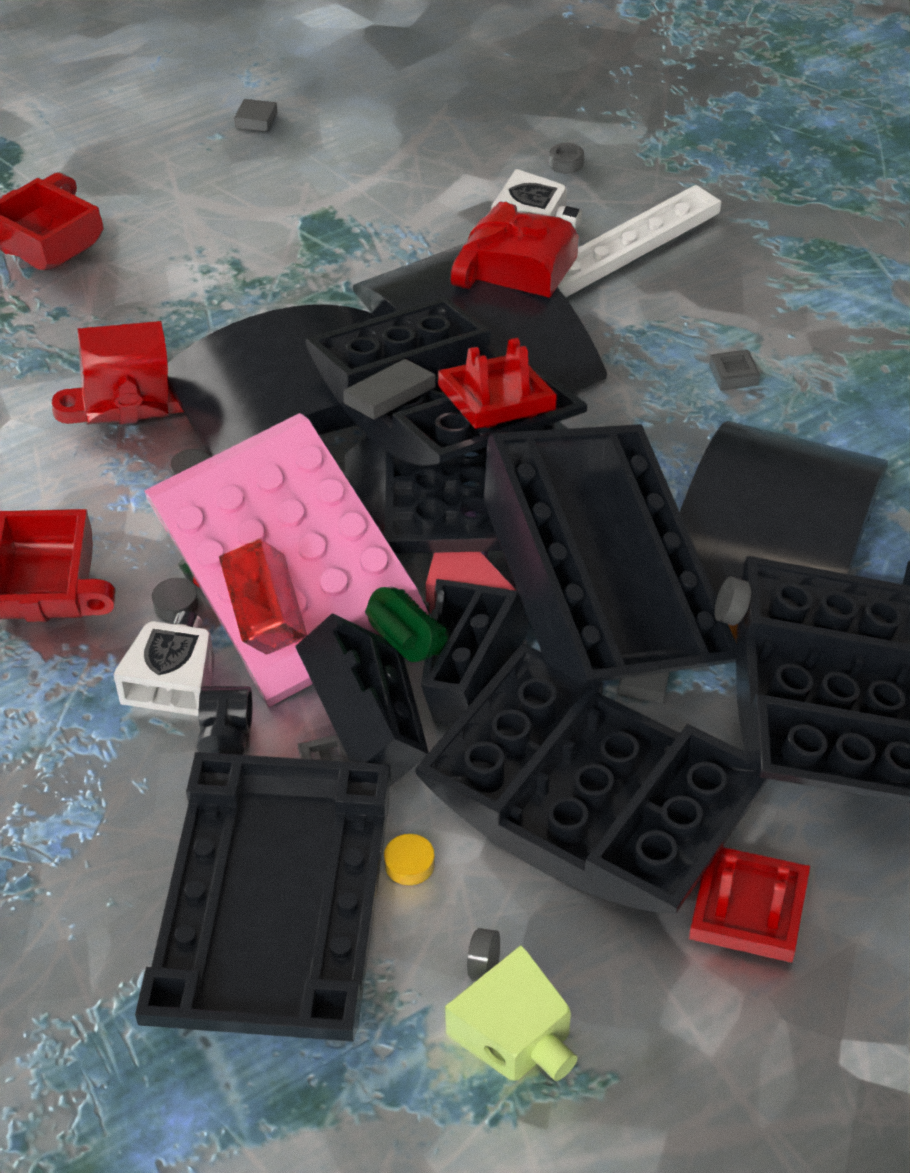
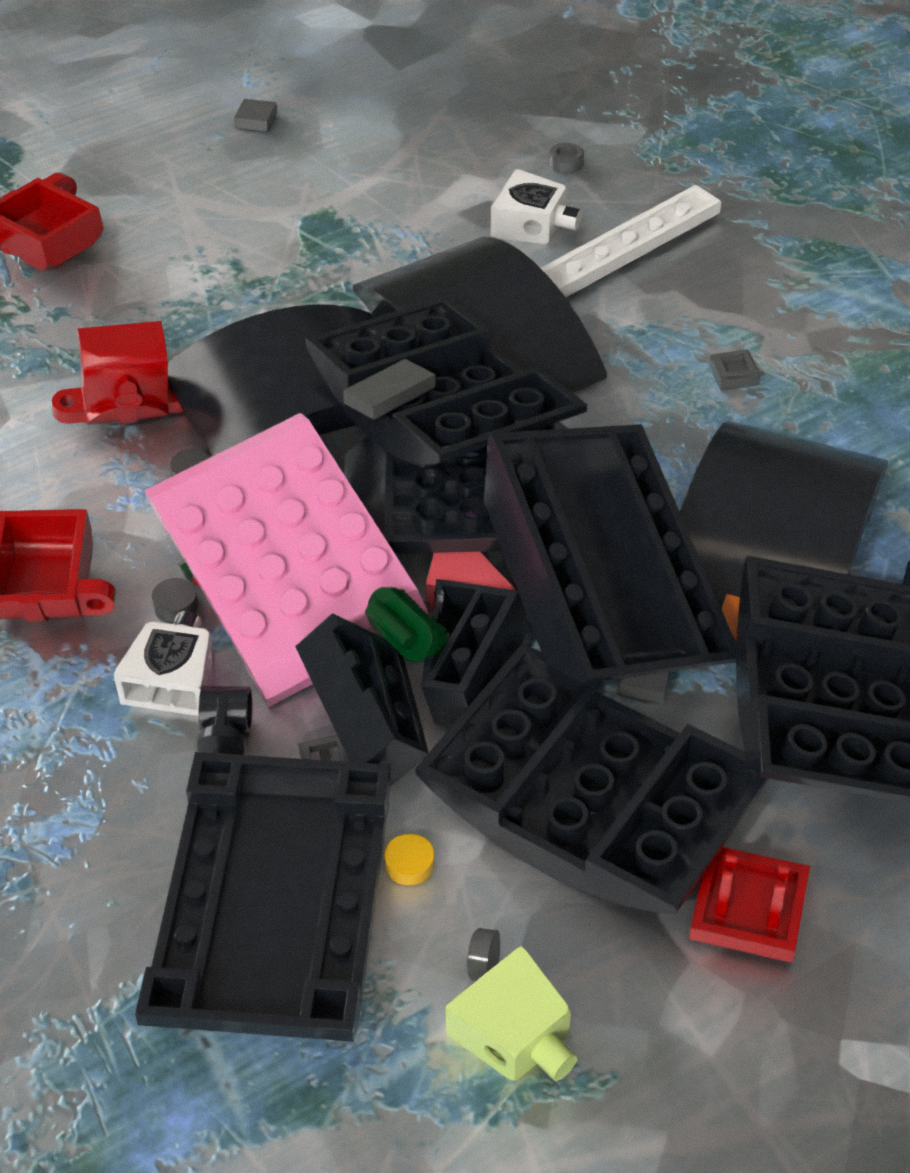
(262, 596): clear red brick -> none
(497, 387): red plate -> none
(517, 251): red piece -> none
(732, 601): dark grey tile -> none

